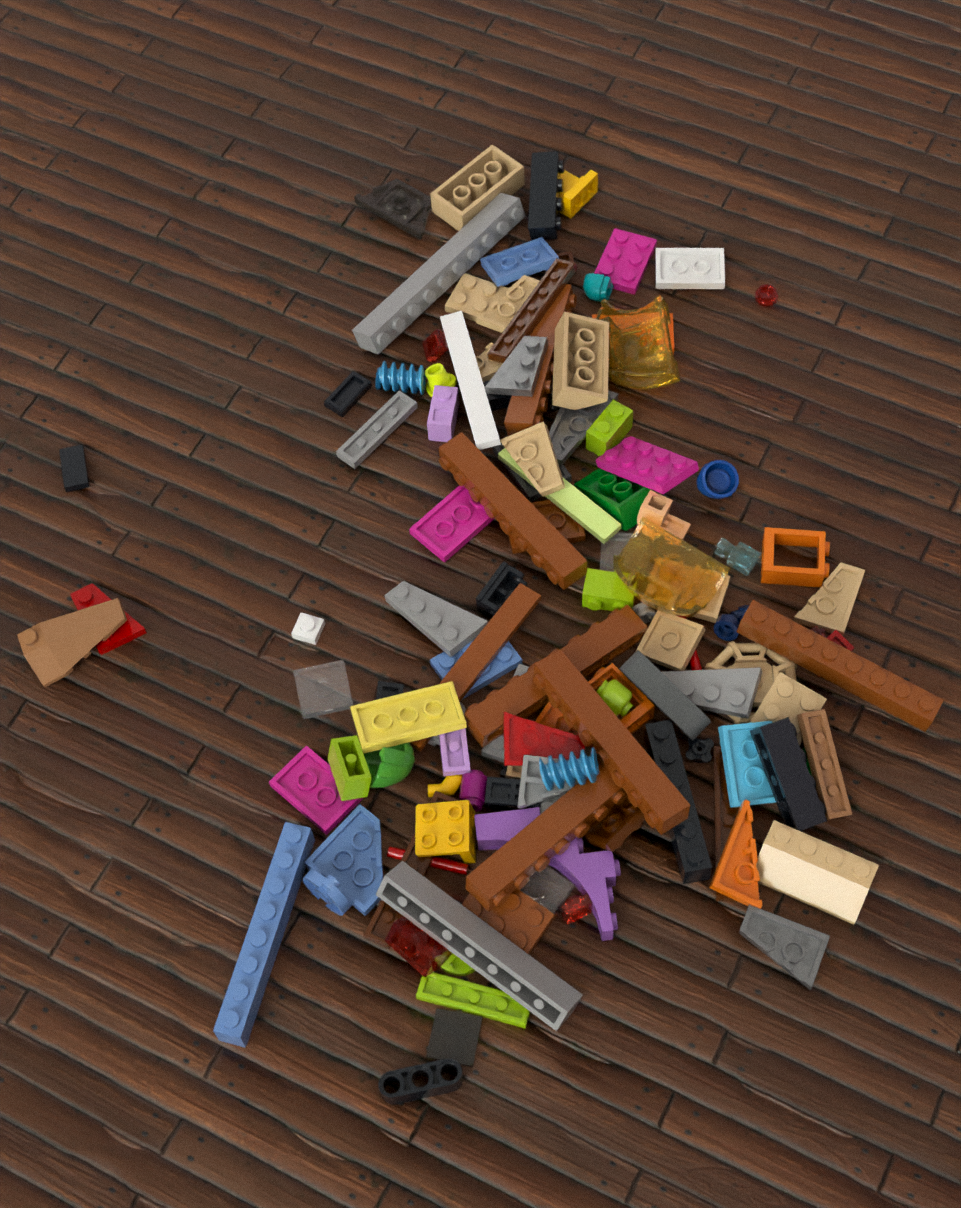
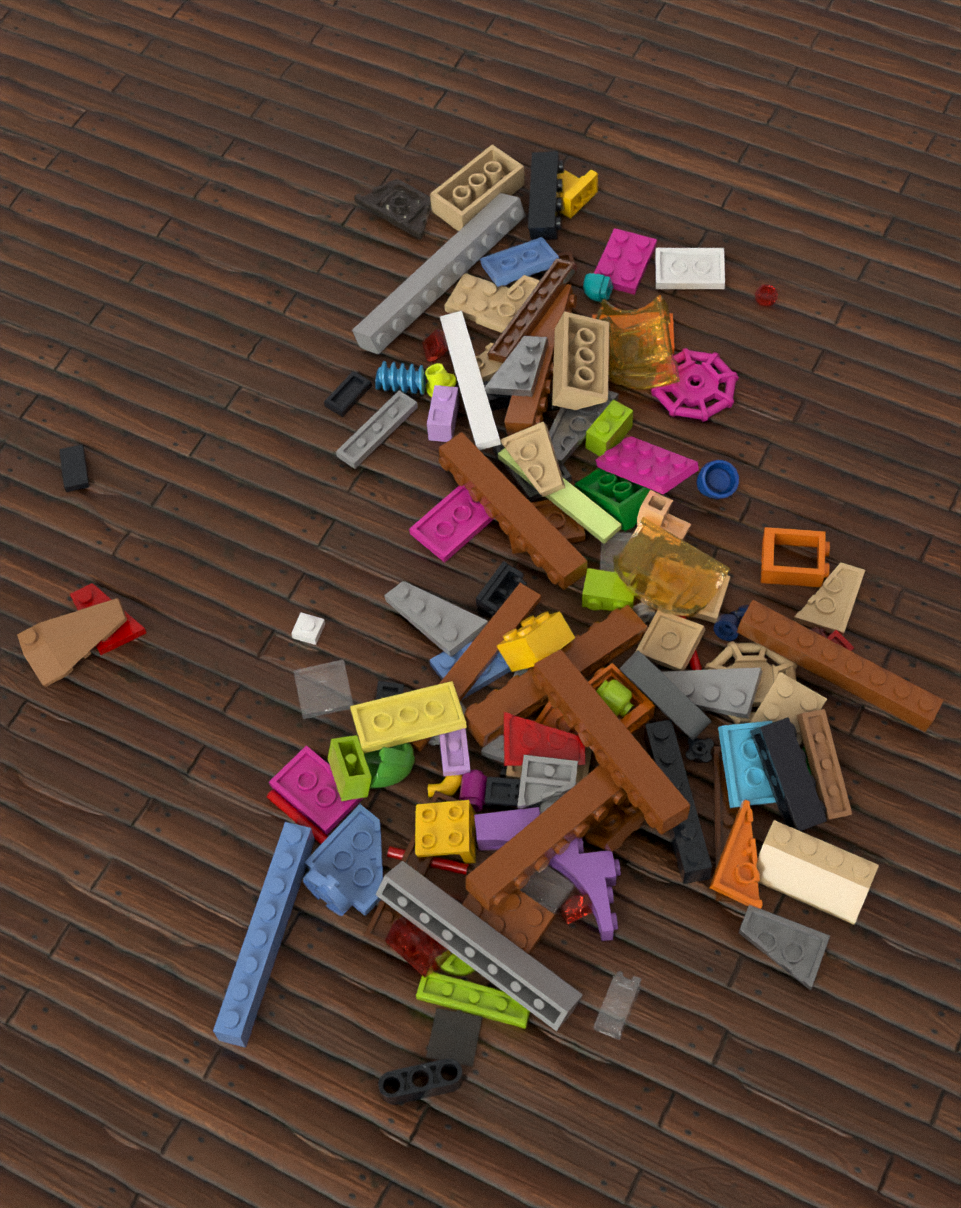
(295, 815): none -> red bar
(535, 640): none -> yellow brick
(569, 770): dark azure piece -> none
(617, 1005): none -> clear hinge
(704, 392): none -> dark pink plate
(739, 557): clear light blue plate -> none

